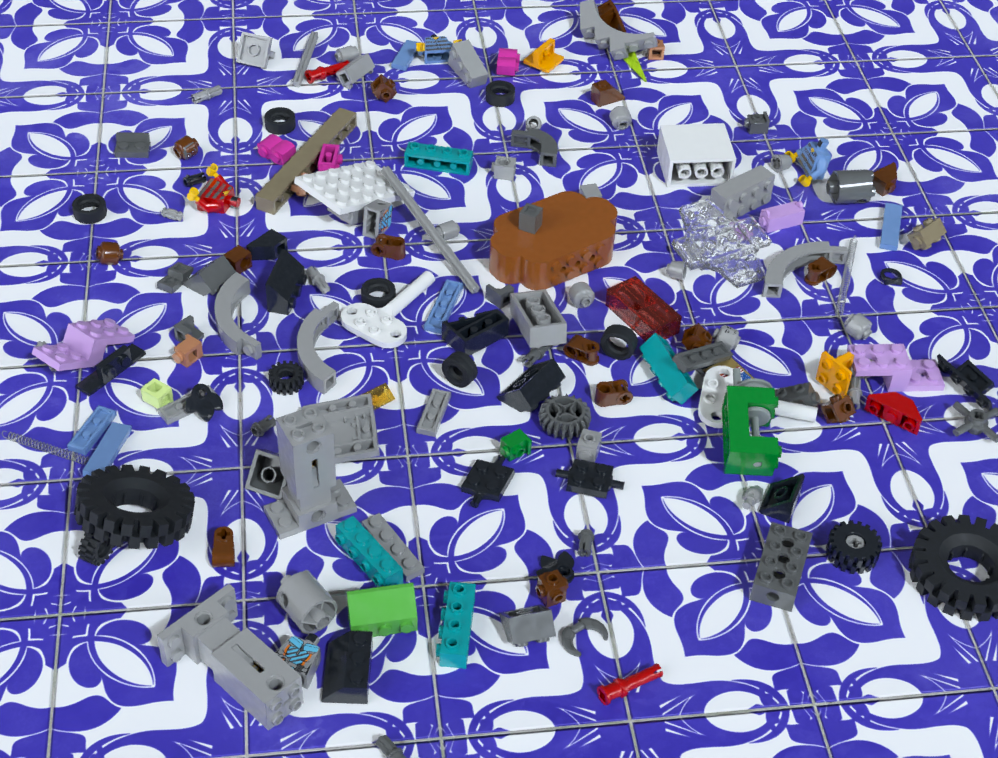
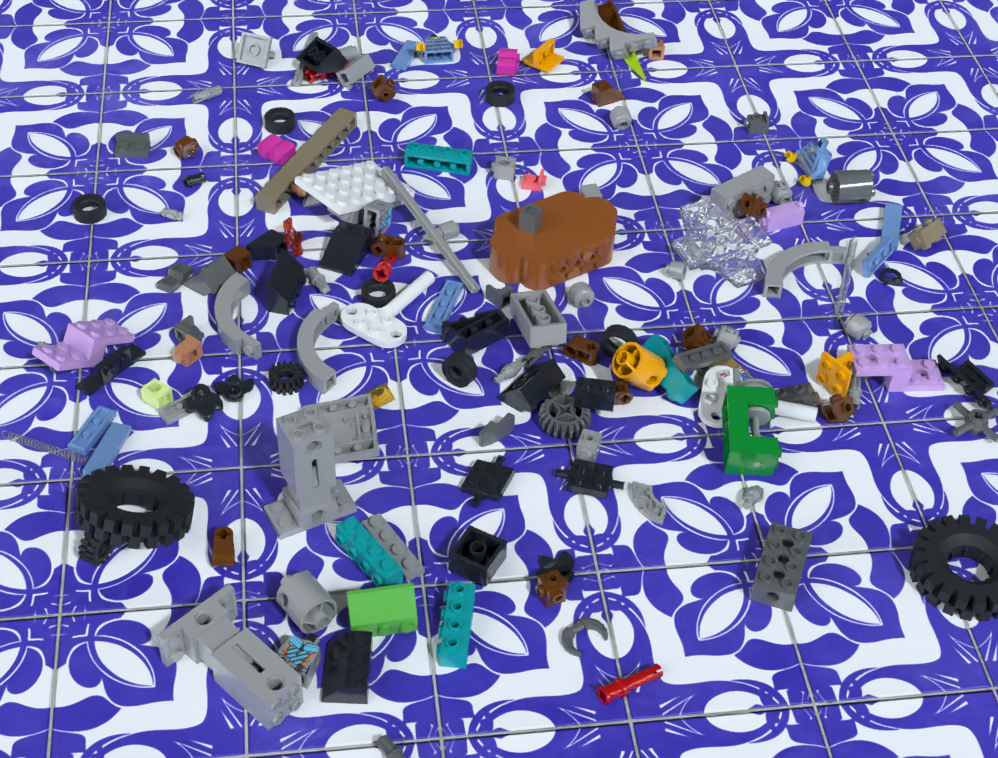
(109, 253): reddish brown head -> none
(215, 195): red torso -> none
(234, 388): none -> black plate
(262, 426): dark grey pin -> none
(266, 474): dark grey slope -> none
(296, 238): none -> clear red piece
(322, 57): none -> black slope
(330, 157): dark pink brick -> none
(347, 248): none -> black slope
(381, 267): none -> red pin
(433, 412): light grey tile -> none
(467, 64): light grey wedge -> none
(477, 555): none -> black brick
(495, 432): none -> dark grey slope
(508, 371): none -> light grey piece
(515, 445): green brick -> none
(528, 625): slope -> none
(534, 182): none -> coral bracket
(535, 119): light grey brick -> none
(538, 141): dark grey arch -> none
(586, 537): dark grey pin -> none
(595, 393): none -> black slope
(638, 366): none -> light orange cylinder
(642, 309): clear red brick -> none
(647, 503): none -> light grey tile
(695, 154): white brick -> none
(752, 205): none -> reddish brown brick
(781, 162): light grey hat -> none
(781, 193): none -> light grey head
(782, 498): black slope -> none
(820, 271): reddish brown piece -> none
(852, 558): black bush -> none
(877, 256): none -> medium blue tile
(885, 179): reddish brown slope -> none
(895, 409): red slope -> none

